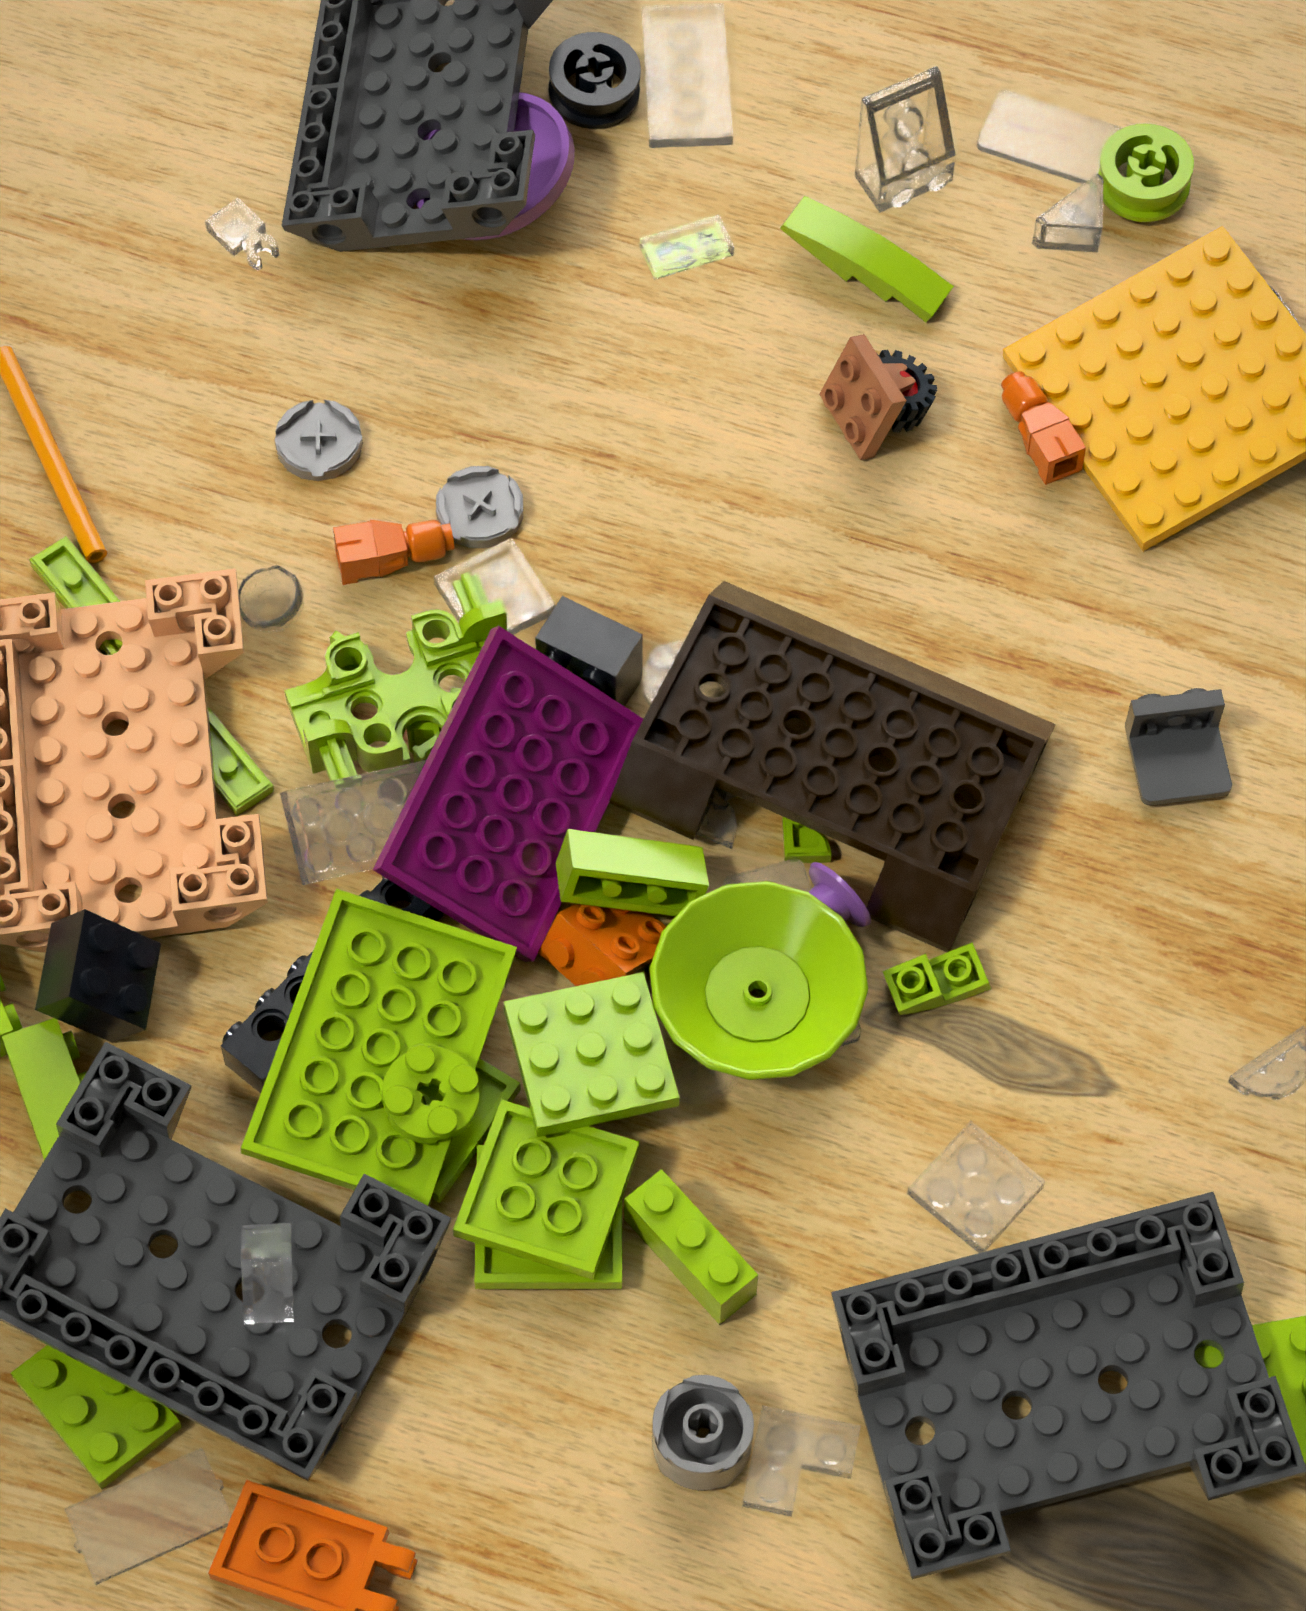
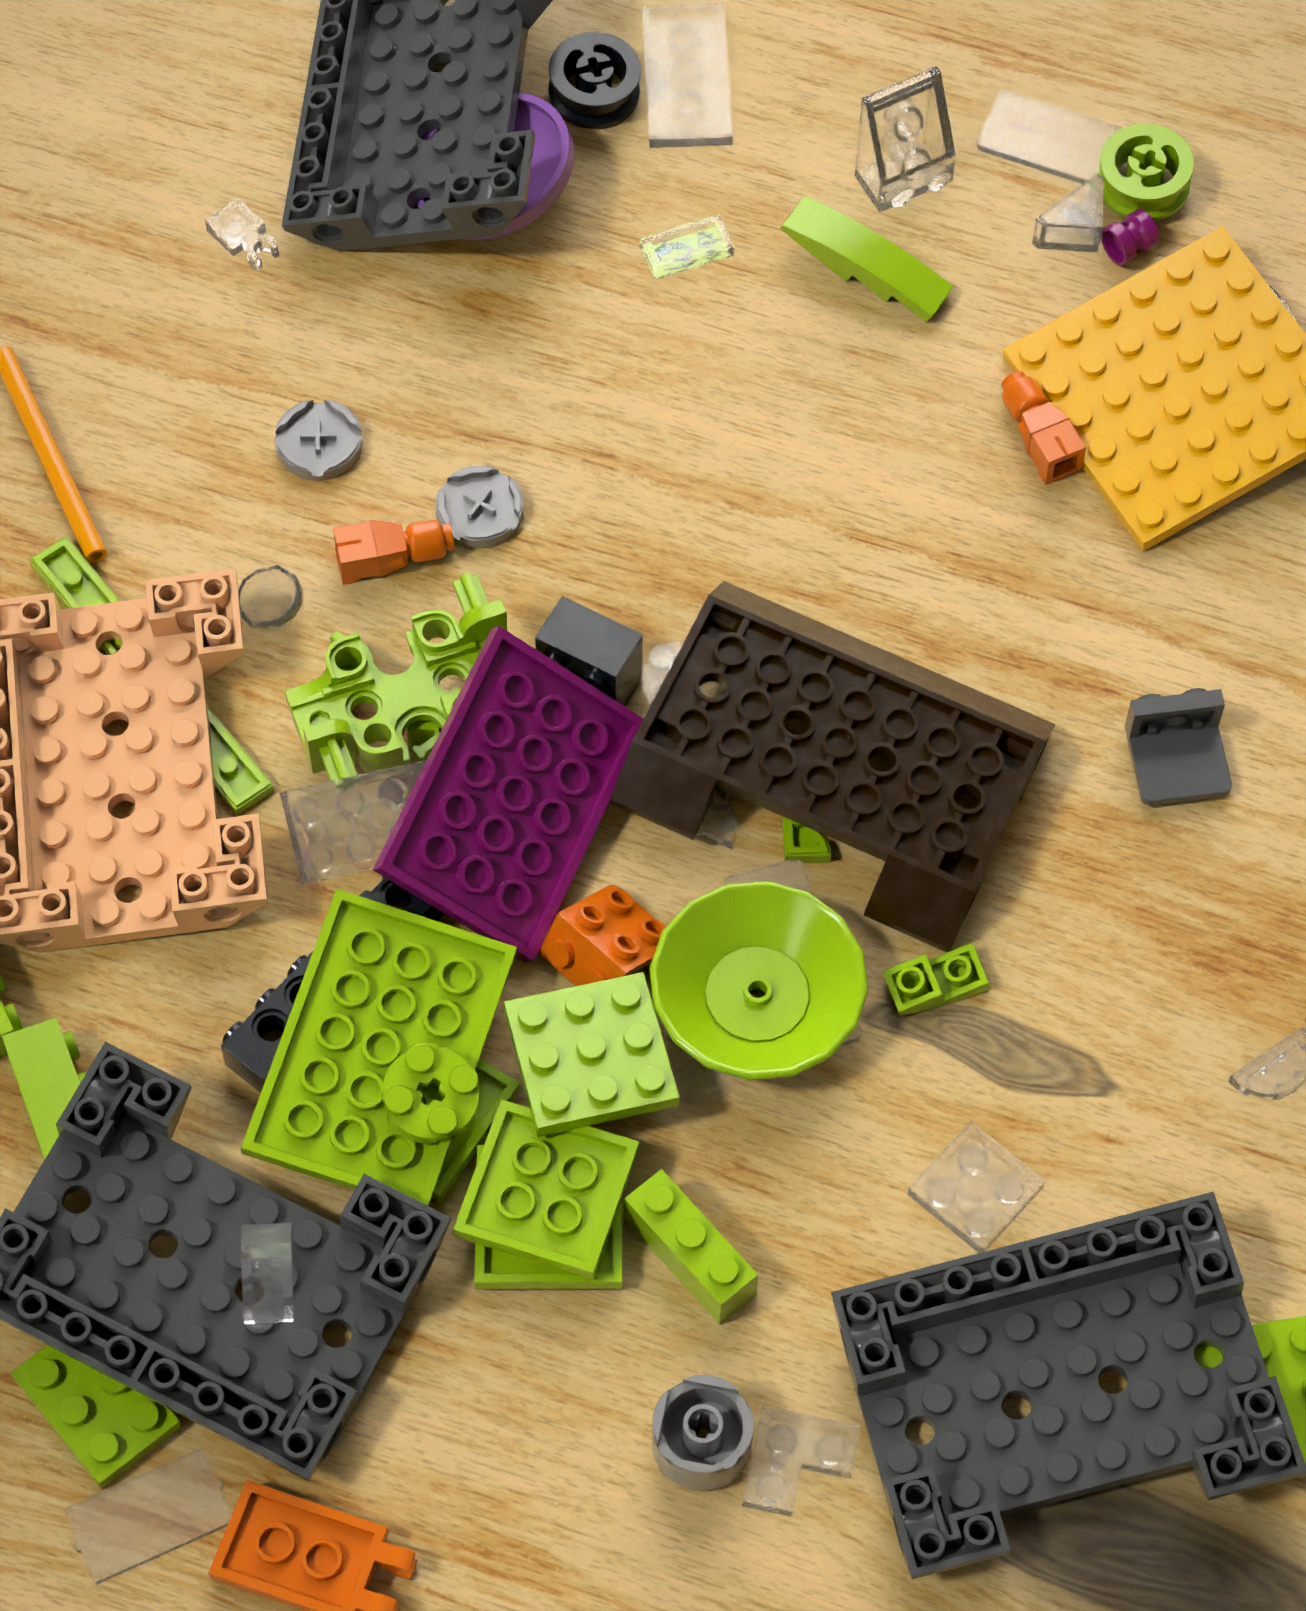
(98, 976): black brick -> none
(503, 576): clear plate -> none
(629, 872): lime brick -> none
(838, 895): medium lavender piece -> none
(876, 393): nougat plate -> none
(1127, 238): none -> magenta wheel

